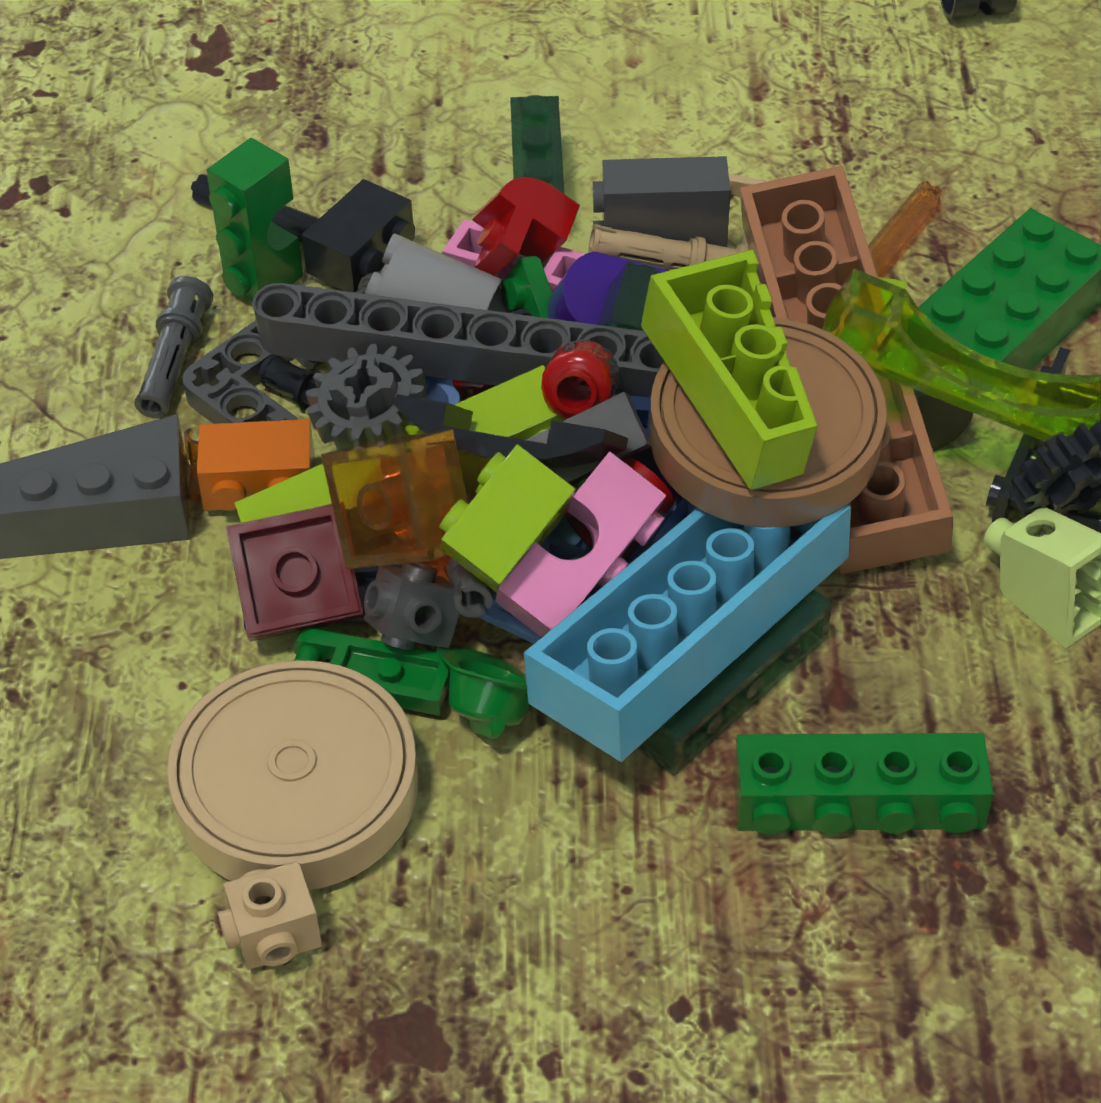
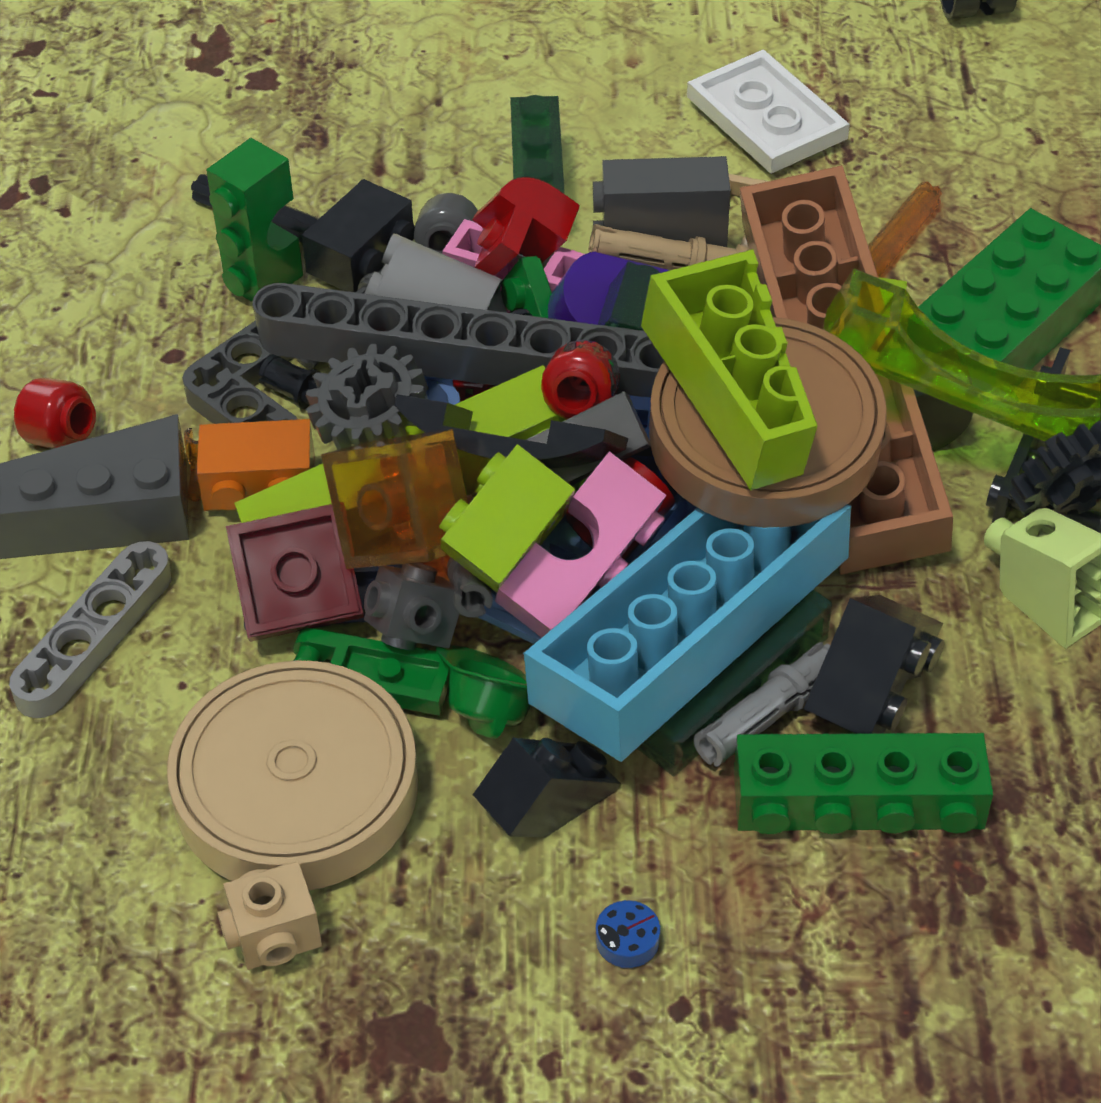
(53, 413): none -> red head
(84, 623): none -> light grey beam
(177, 330): dark grey pin -> none
(441, 219): none -> dark grey head
(544, 785): none -> black slope
(627, 934): none -> blue tile
(767, 111): none -> white plate
(783, 692): none -> light grey pin
(869, 663): none -> black brick

